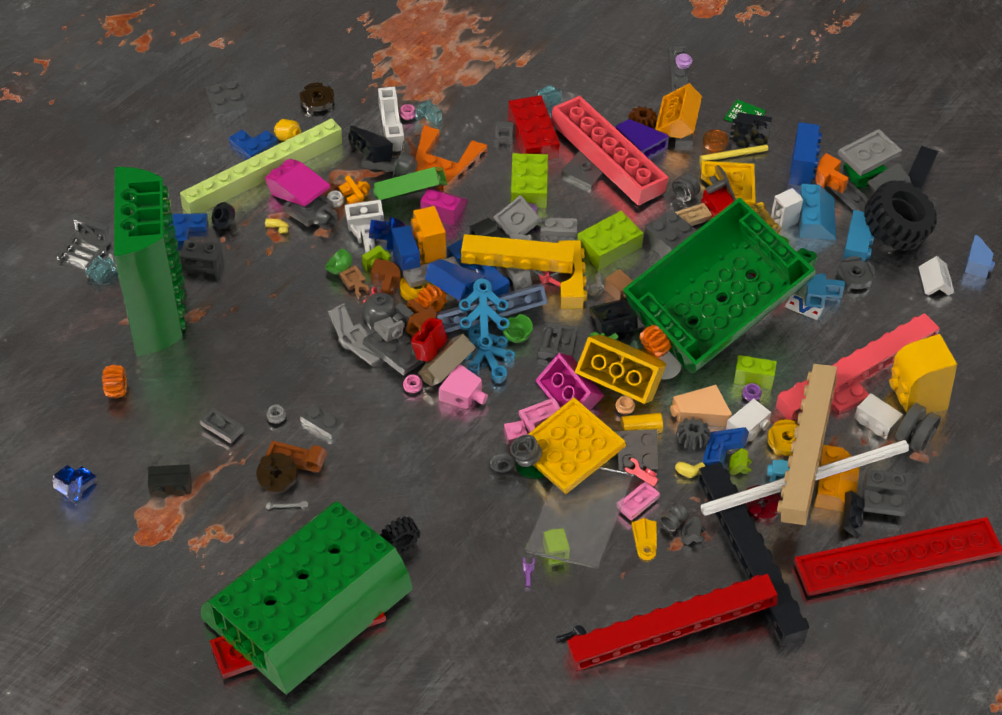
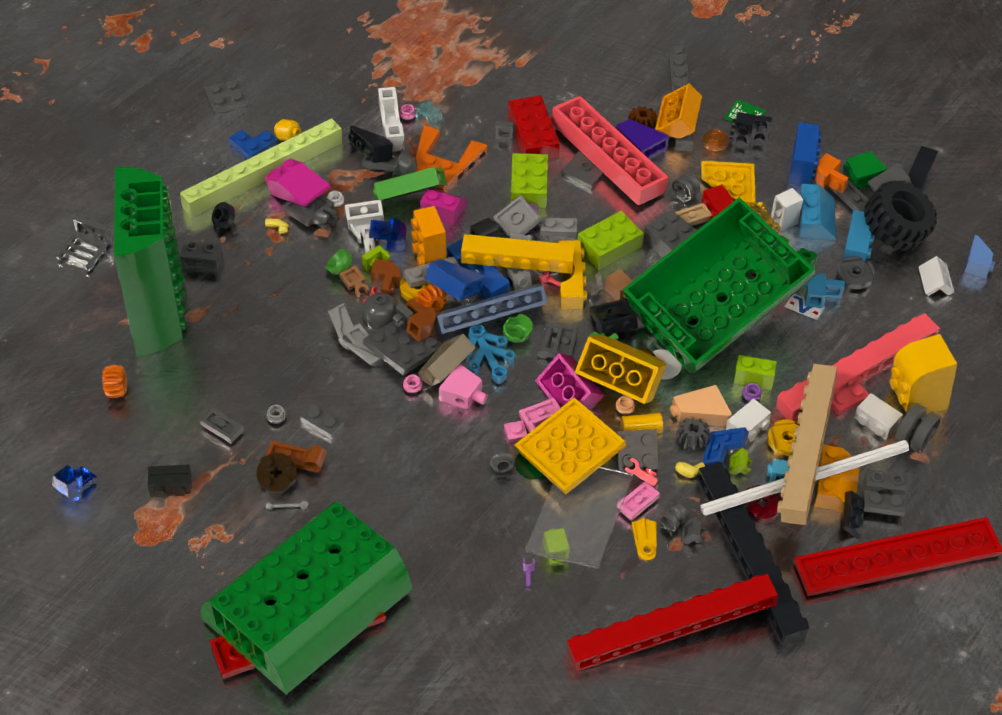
(100, 269): clear light blue bracket -> none
(189, 223): blue plate -> none
(313, 104): dark brown plate -> none
(357, 191): light orange hips -> none
(389, 329): light grey bracket -> none
(401, 533): black tyre -> none
(405, 248): blue slope -> none
(429, 339): red brick -> none
(484, 312): dark azure plant -> none
(526, 450): dark grey wheel -> none
(550, 95): clear light blue bracket -> none
(578, 630): black hand -> none
(655, 341): orange gear -> none
(683, 61): lavender plate -> none
(720, 184): dark grey shield -> none
(734, 153): light yellow bar -> none
(869, 152): light grey plate -> none

